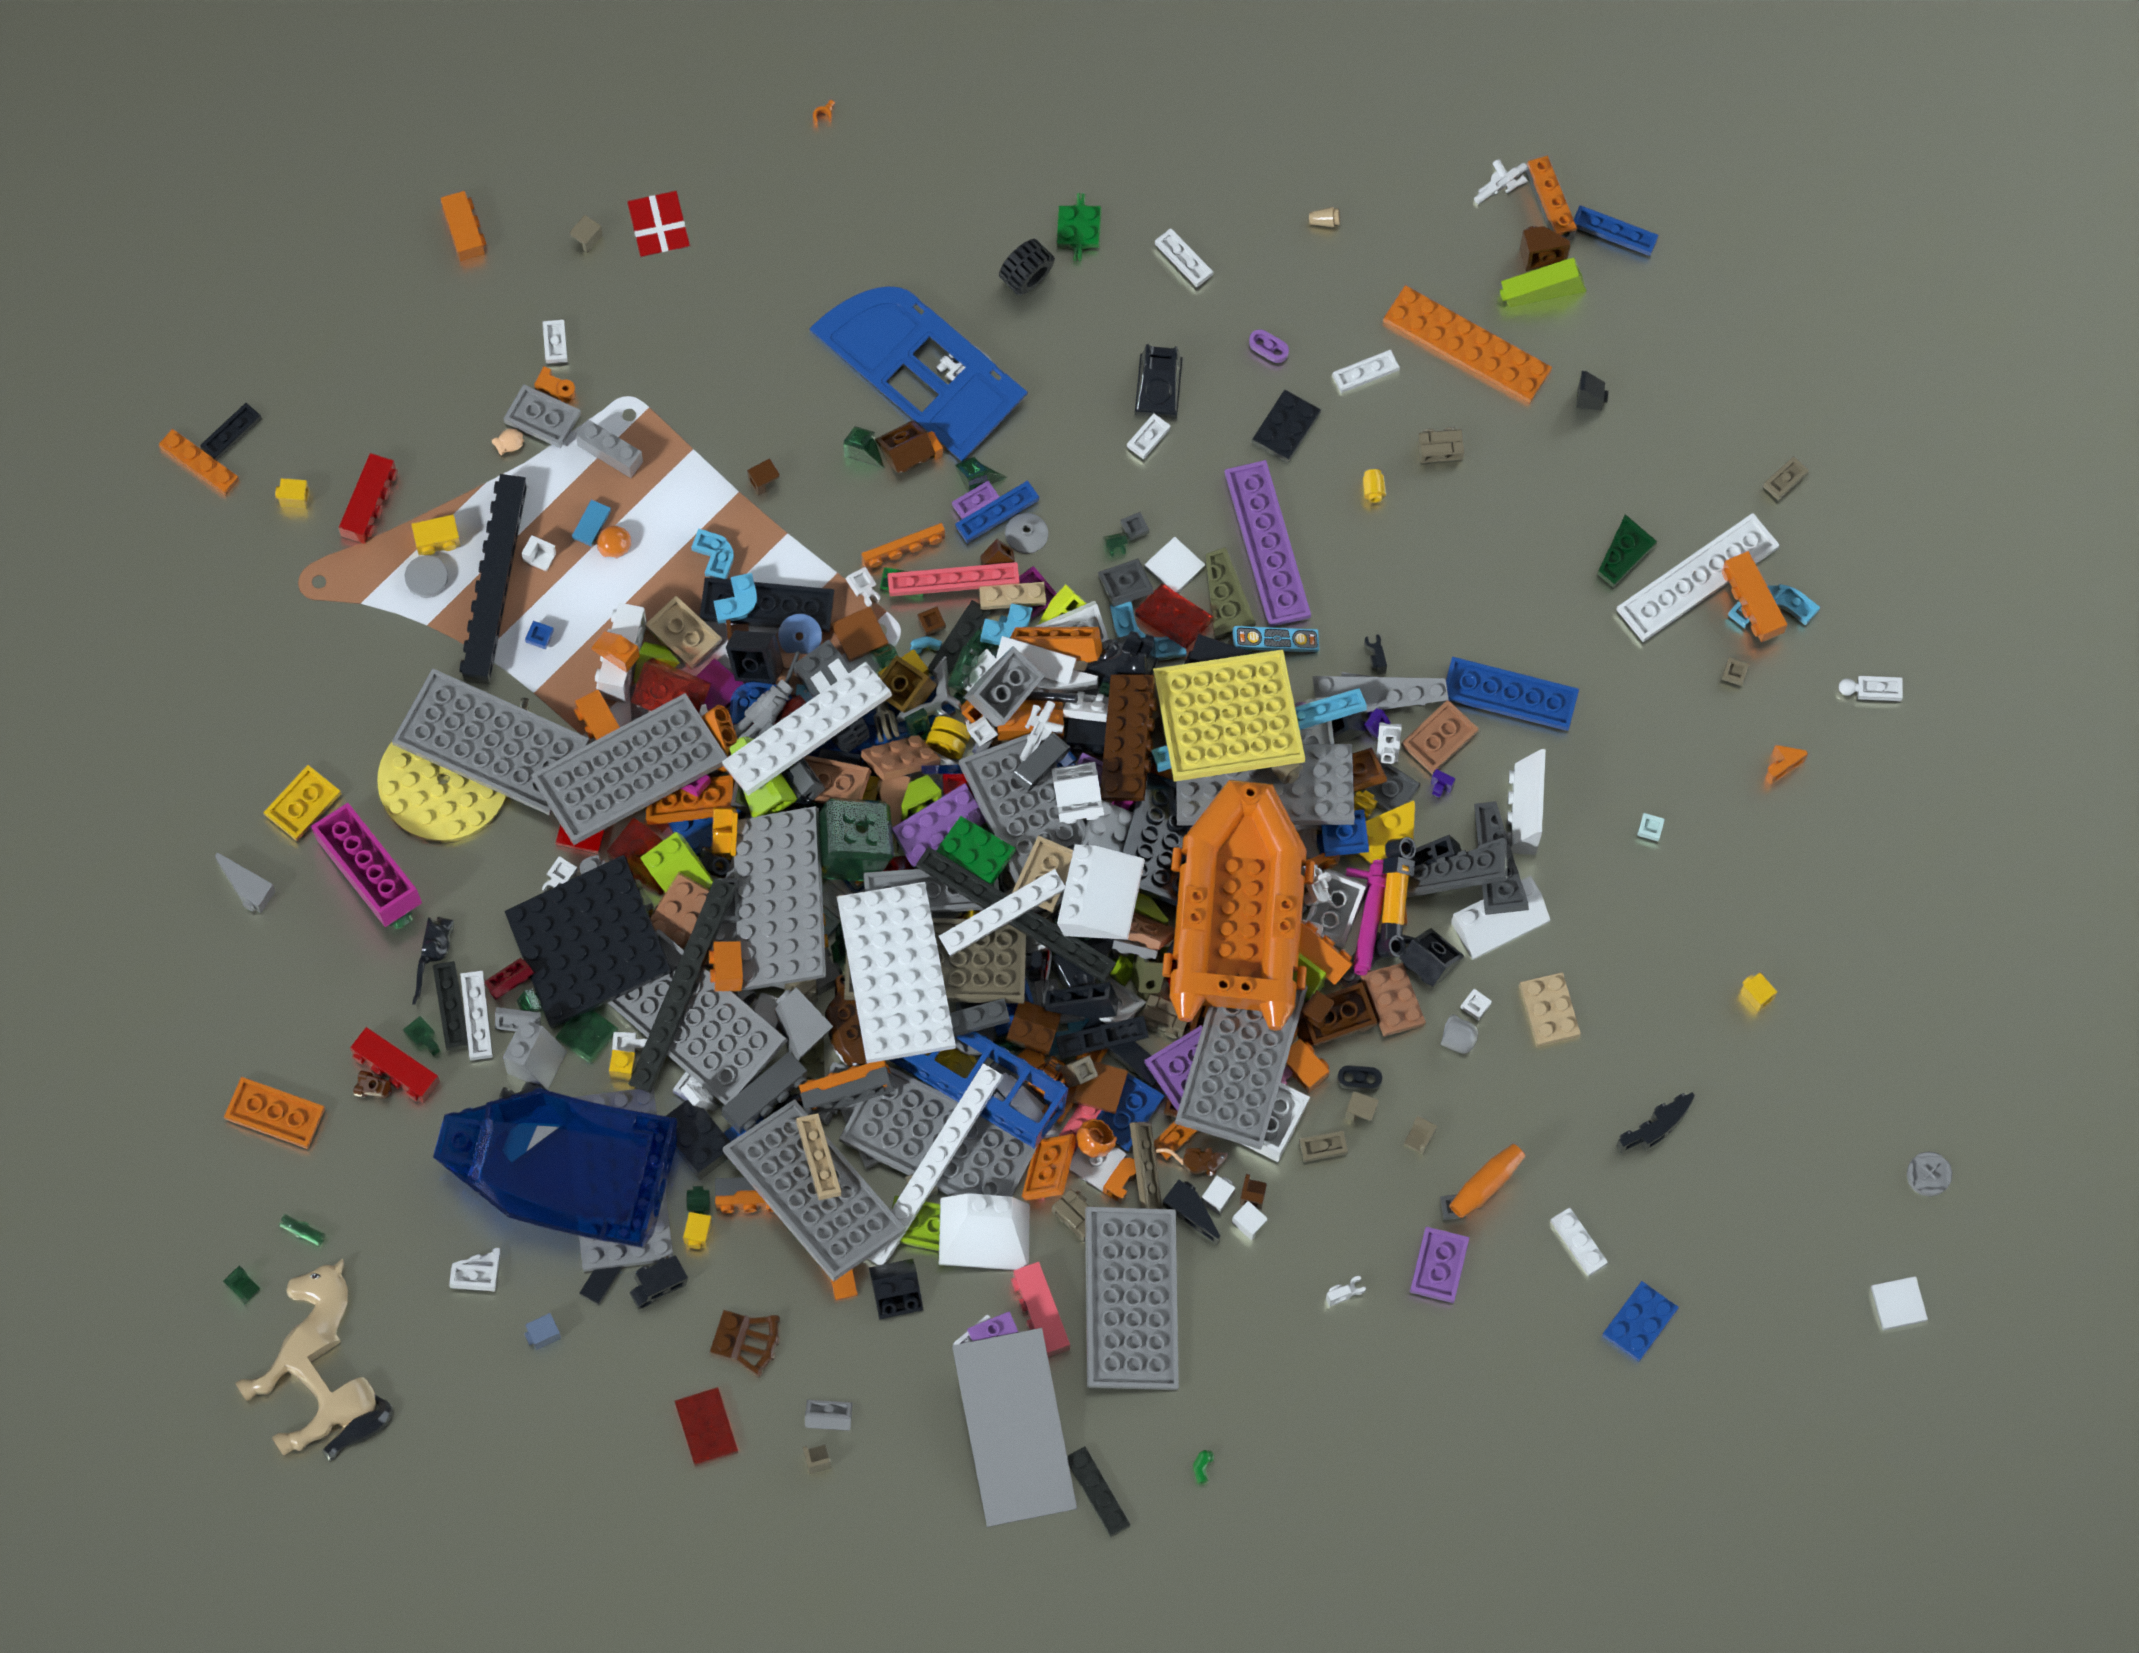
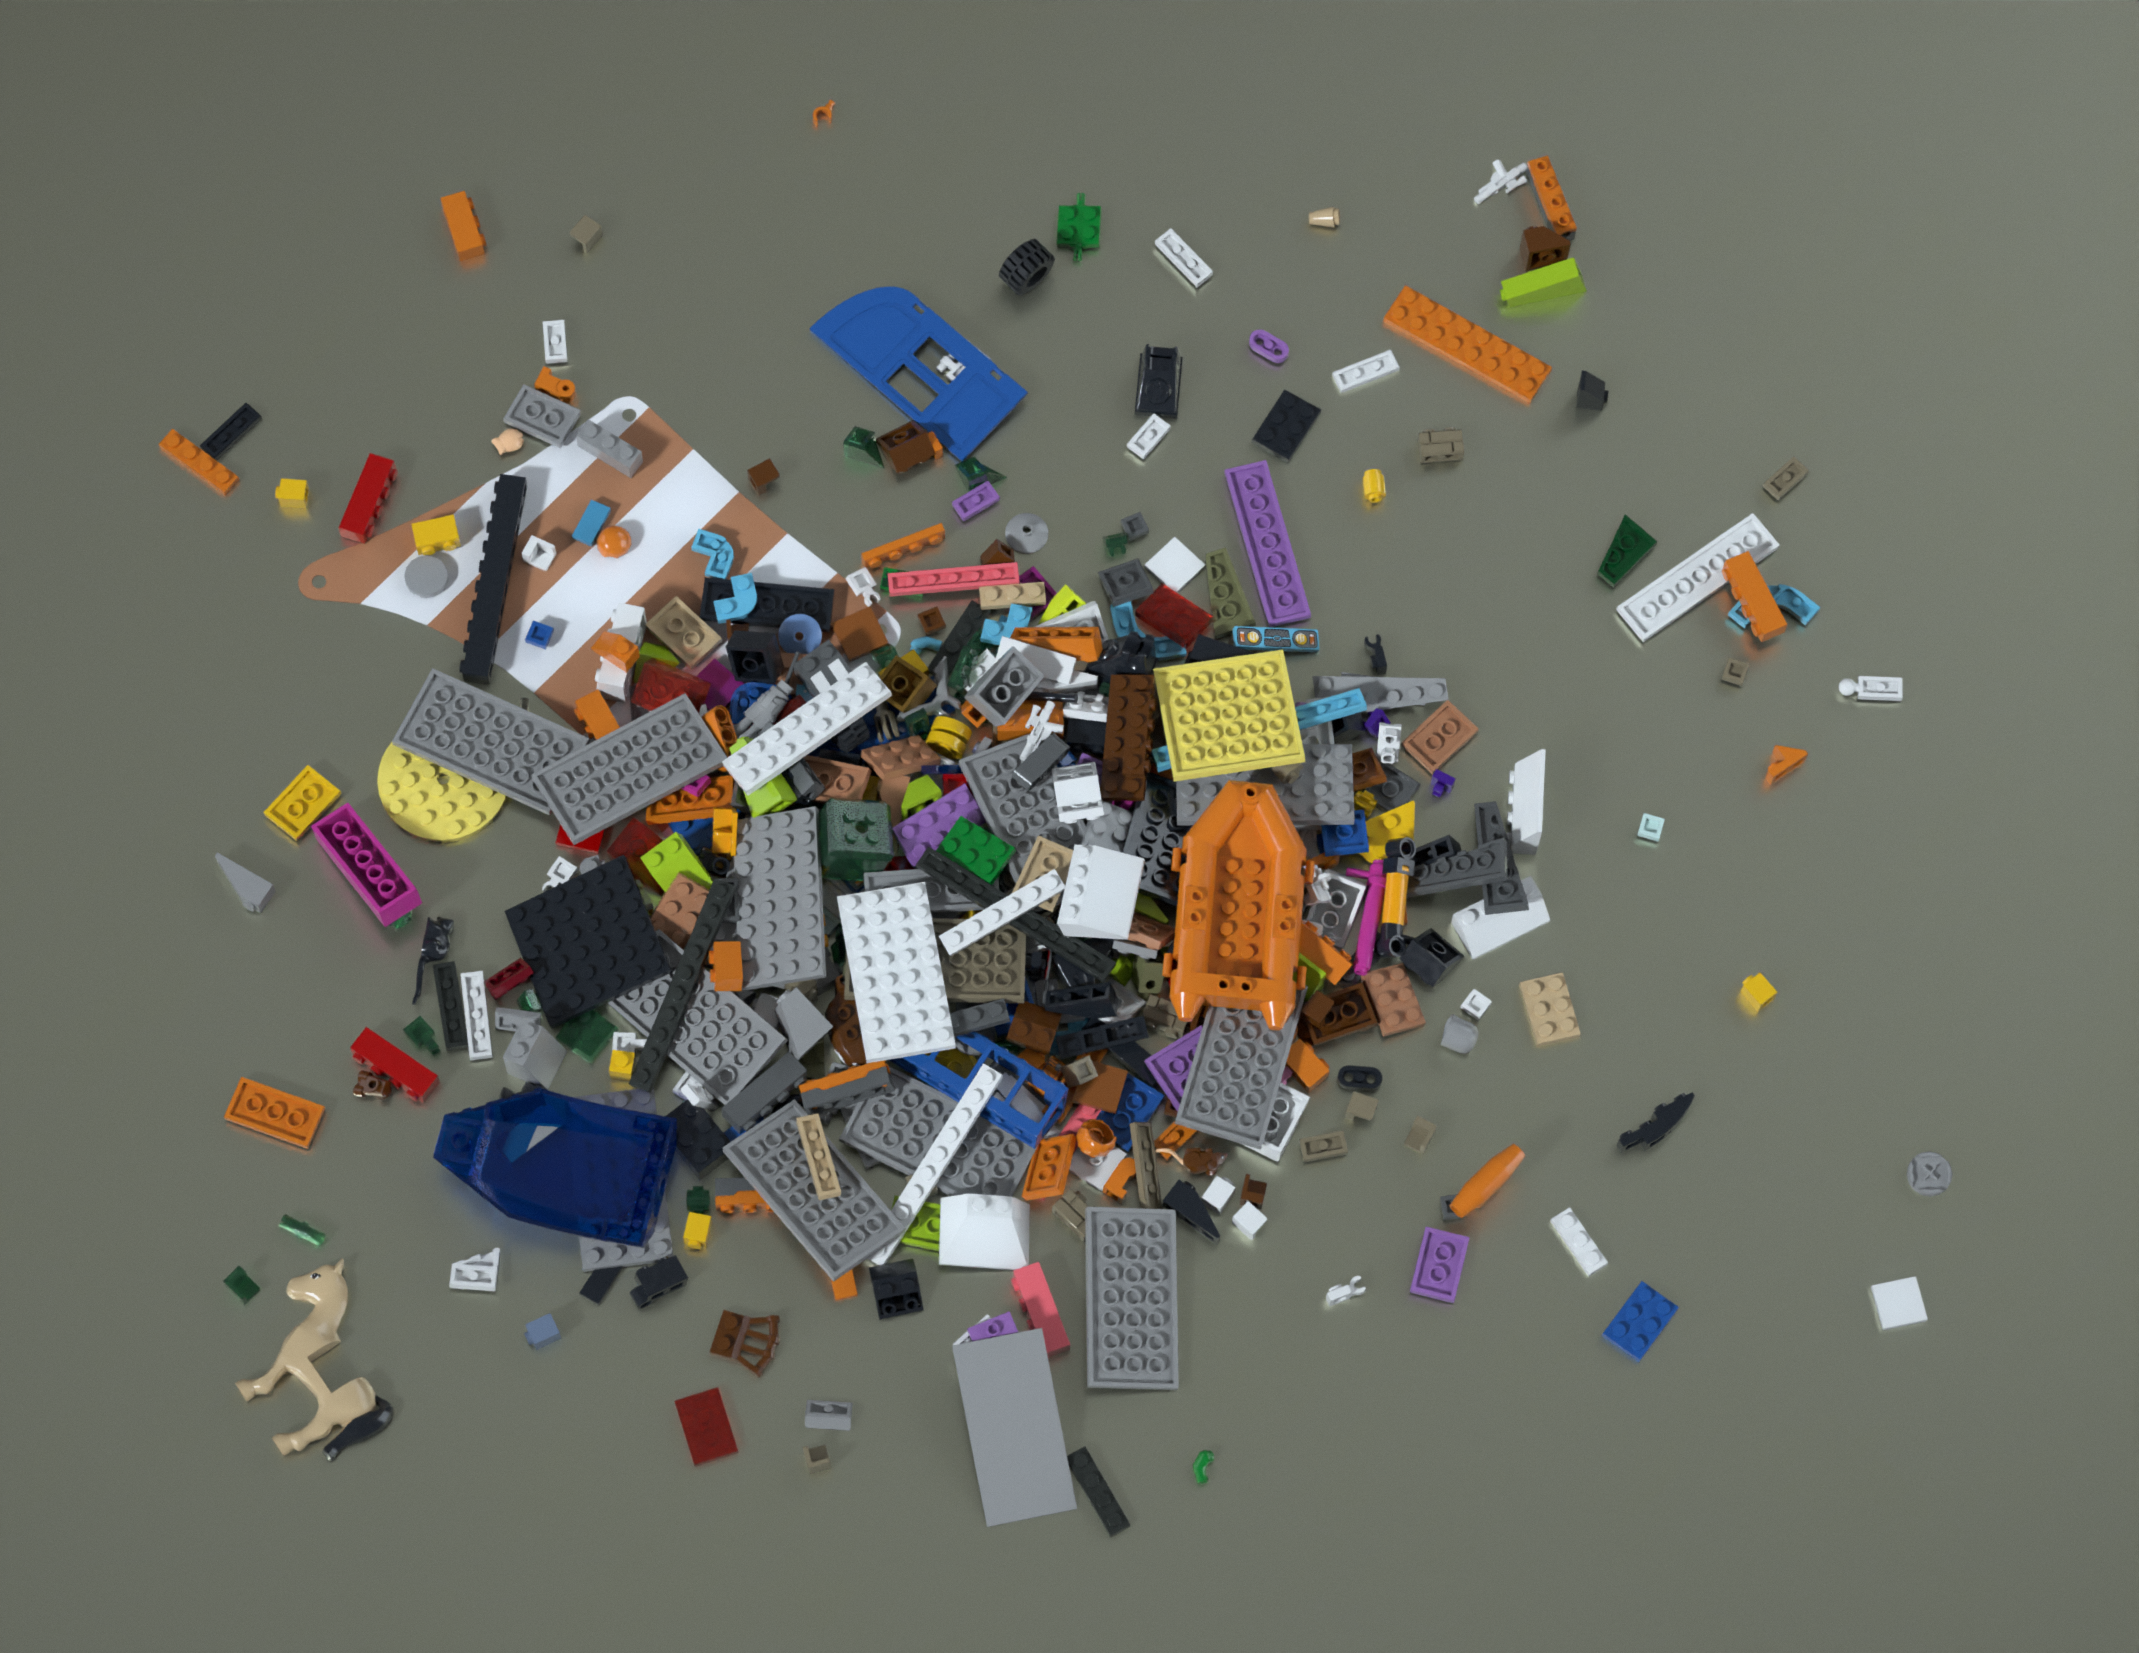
(658, 223): red sticker -> none
(981, 730): white panel -> none
(997, 512): blue plate -> none
(1511, 693): blue plate -> none
(1615, 230): blue plate -> none

